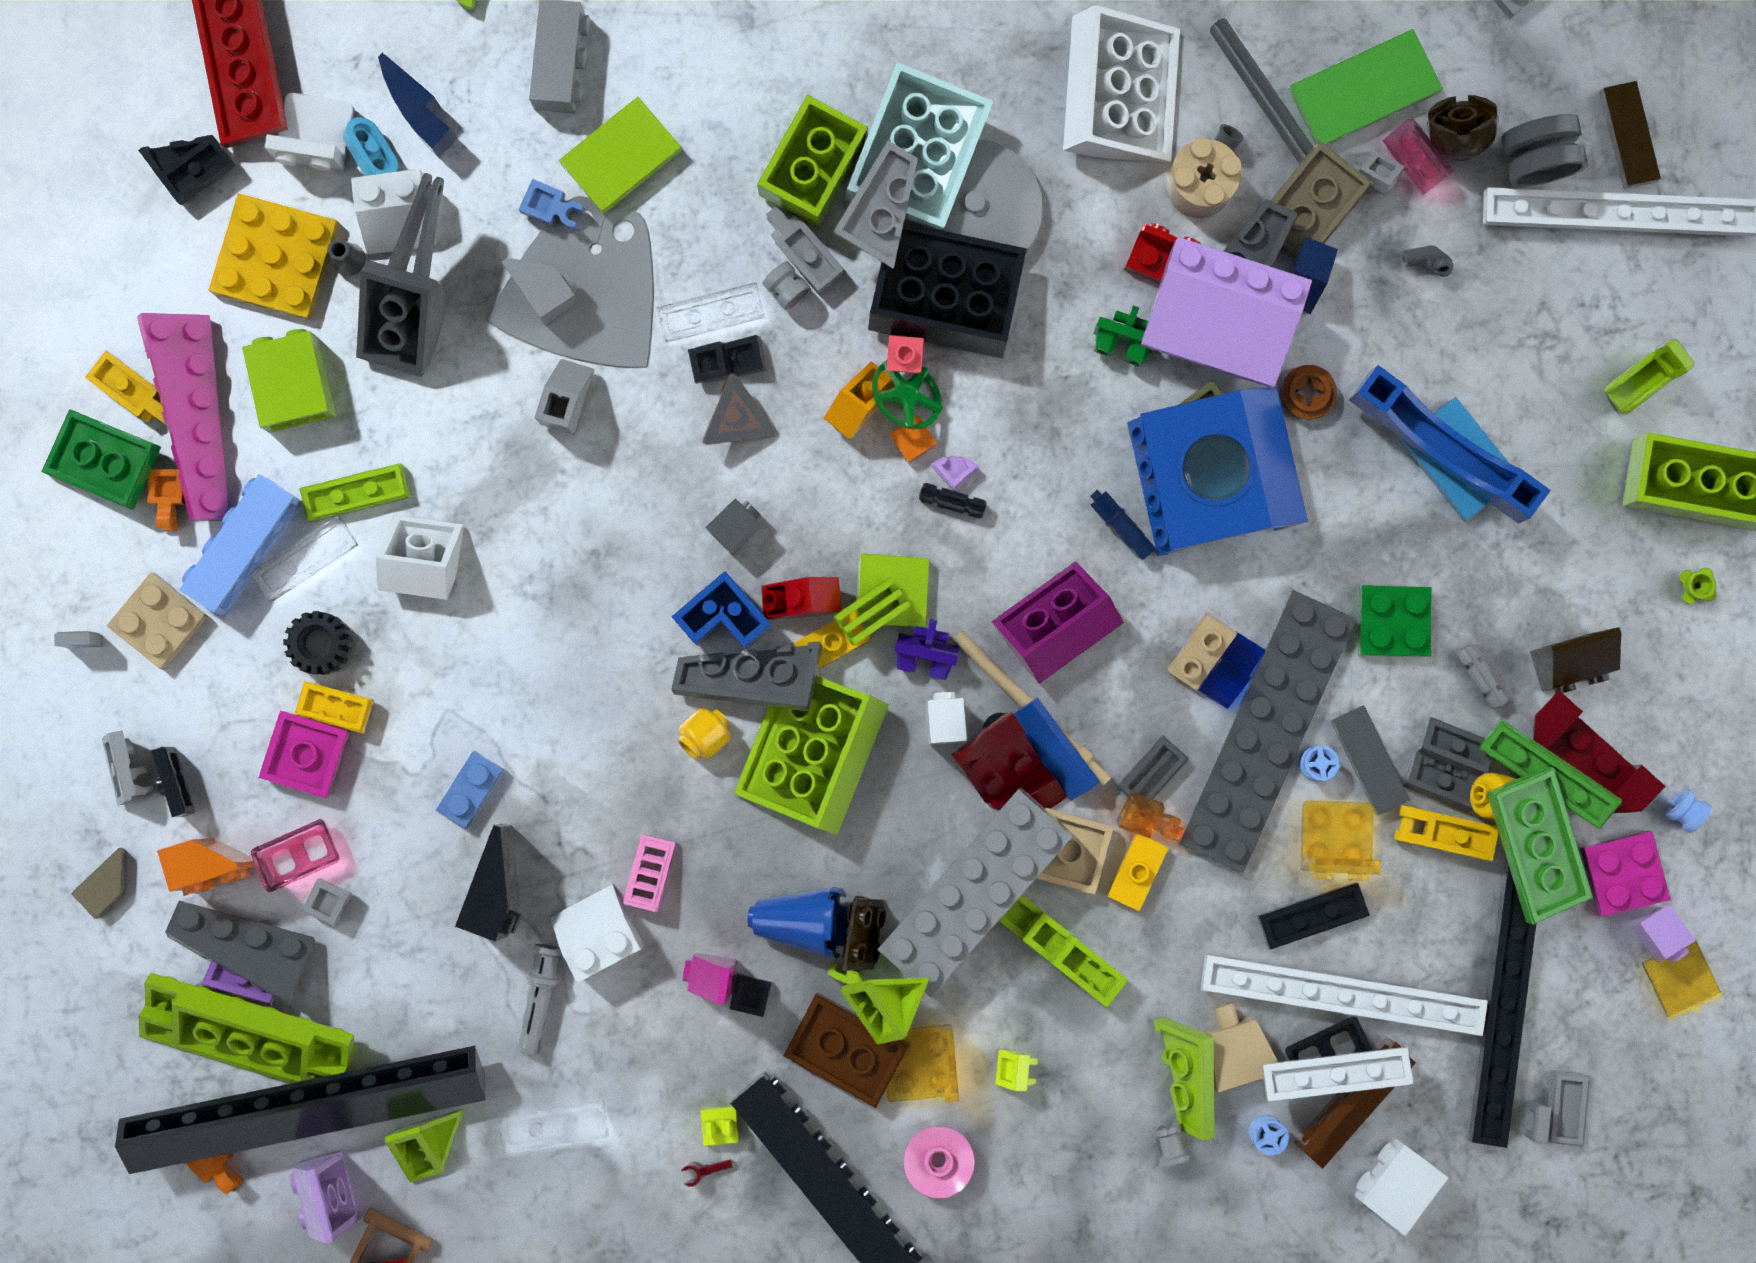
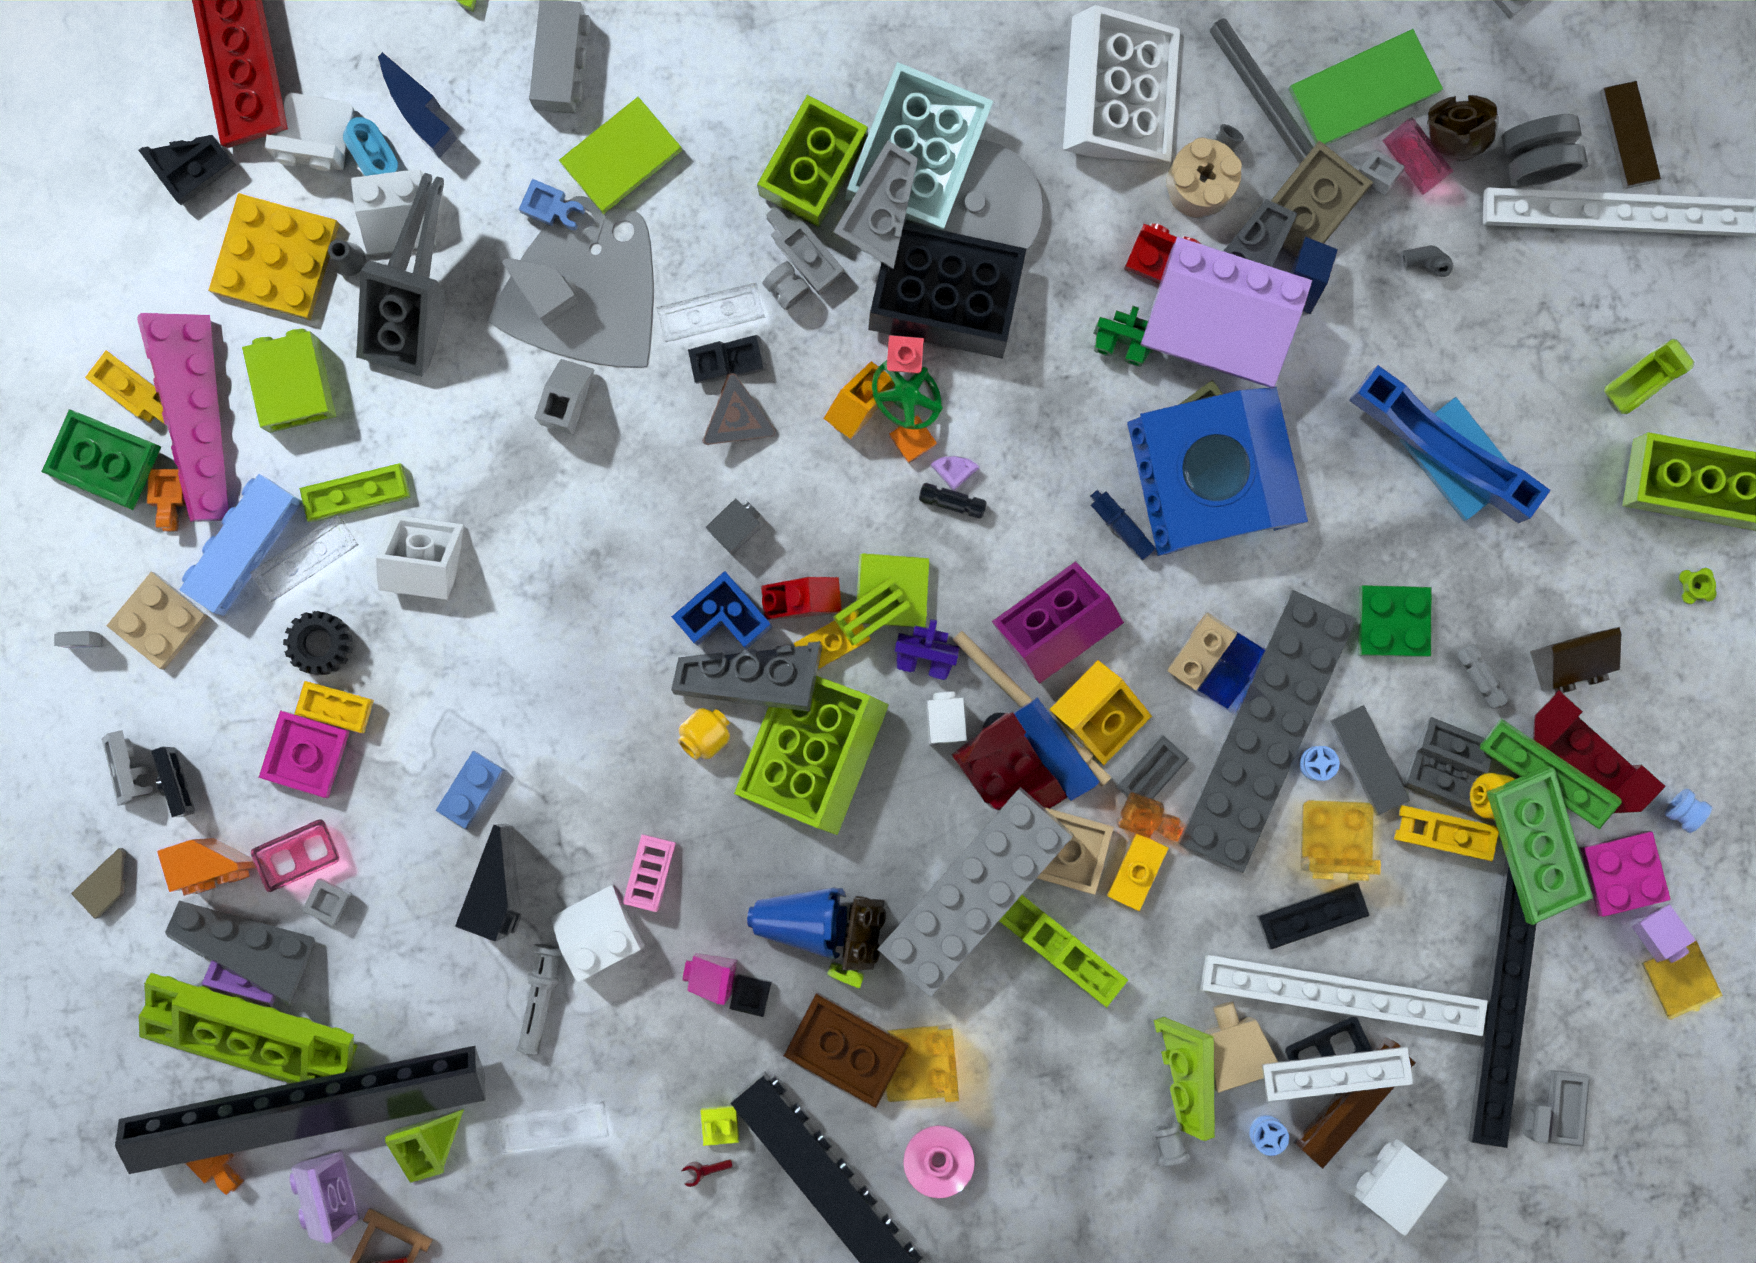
(886, 1005): lime slope -> none
(1014, 1070): neon yellow tile -> none
(1101, 712): none -> yellow slope
(1320, 381): dark orange gear -> none

